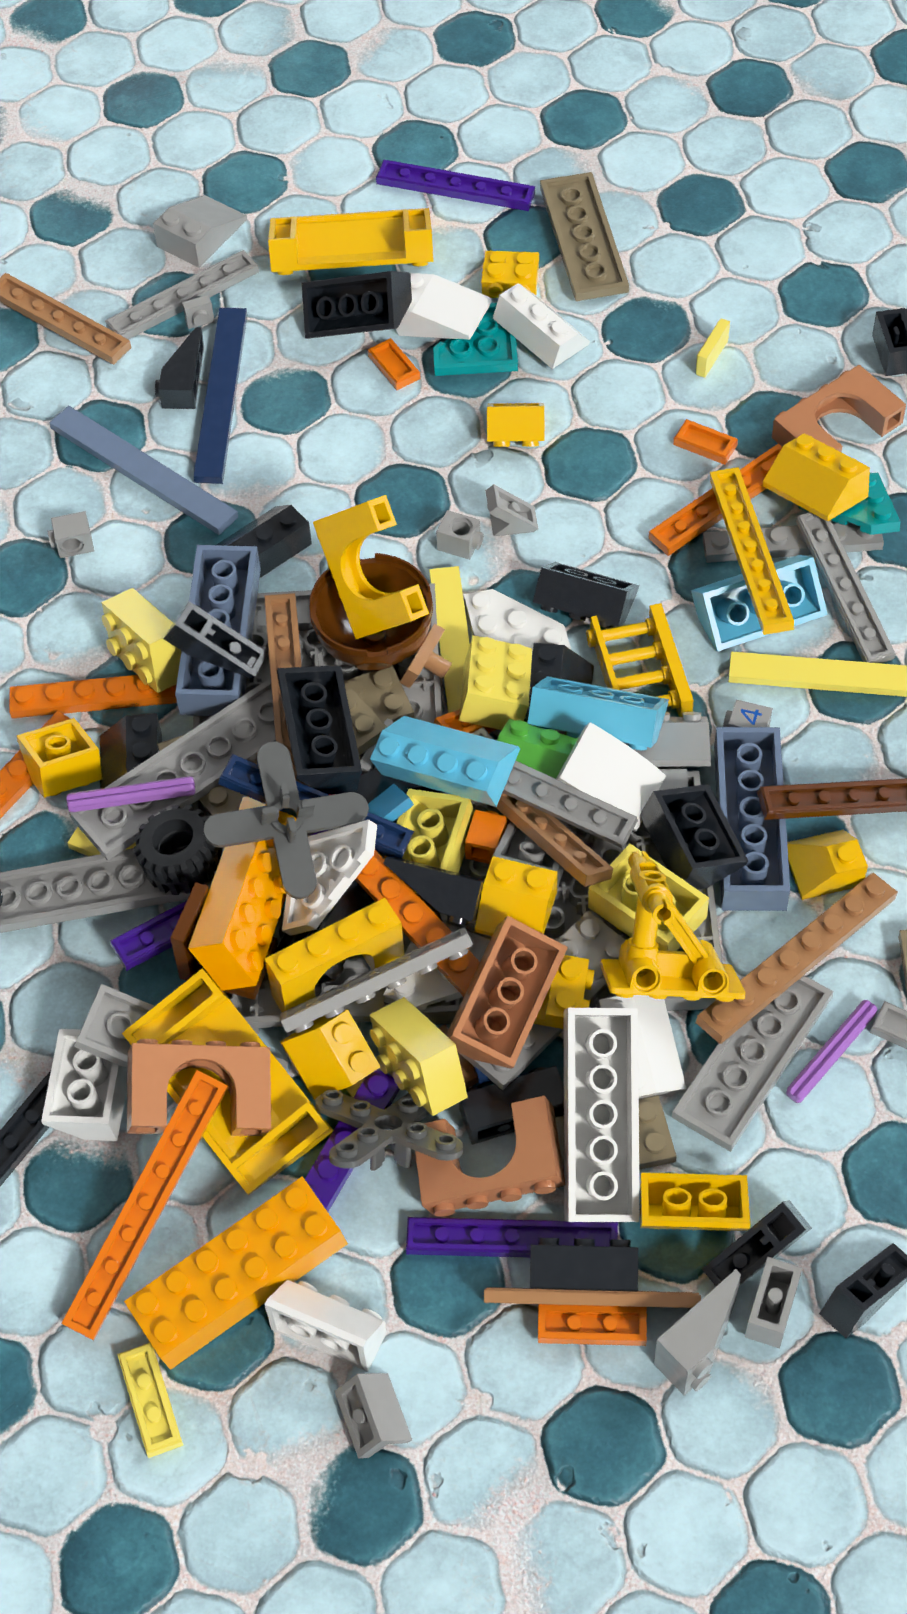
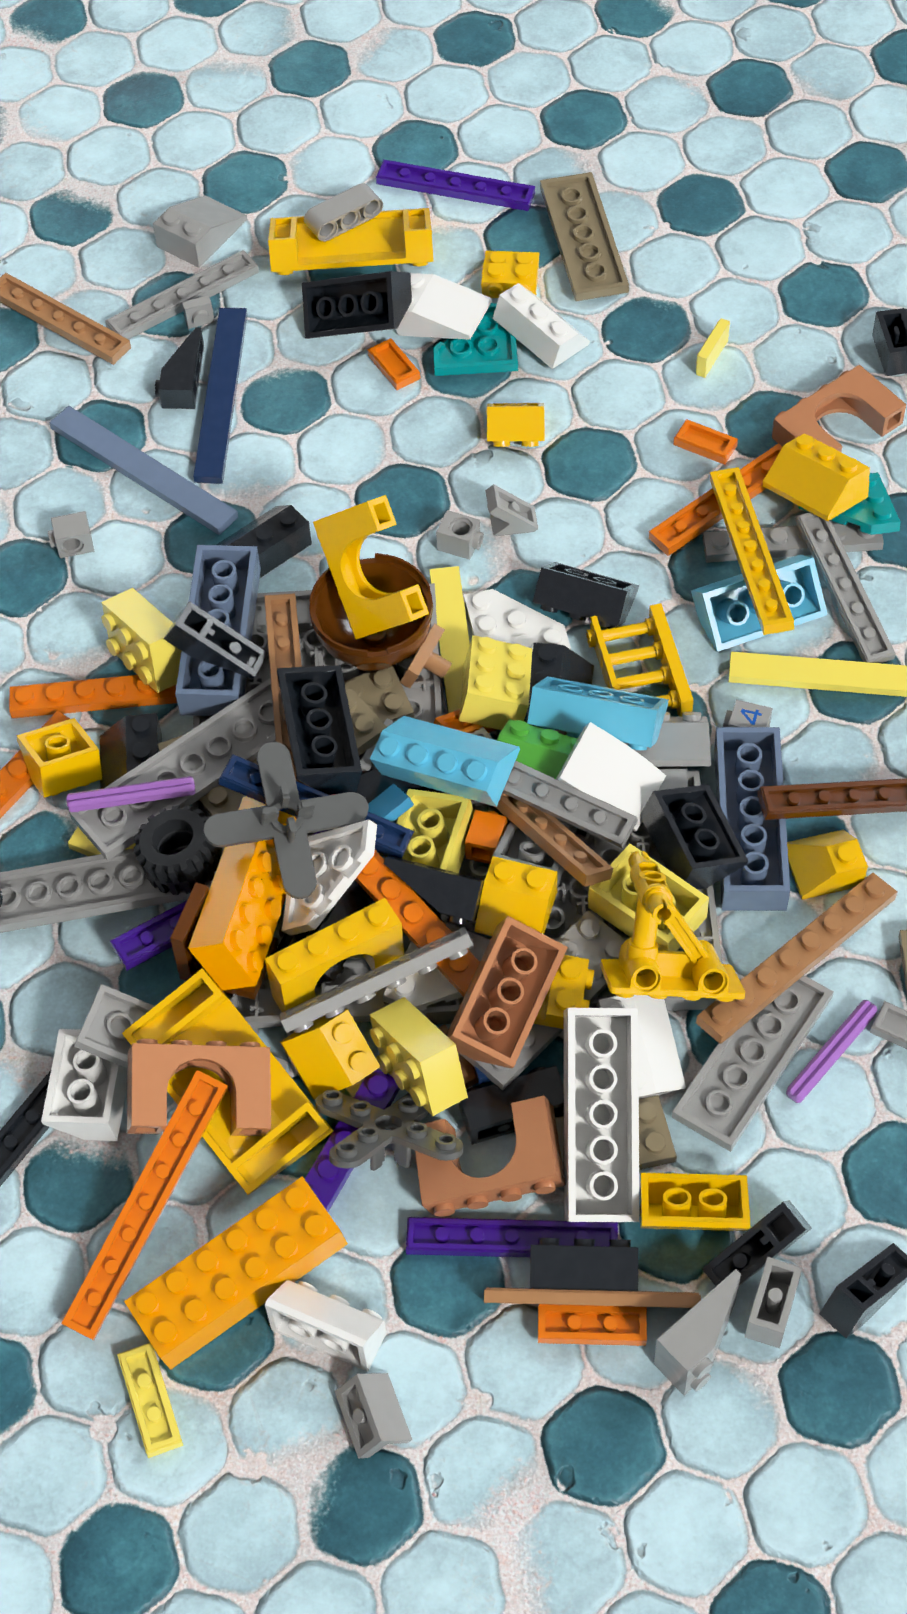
(343, 212): none -> light grey beam

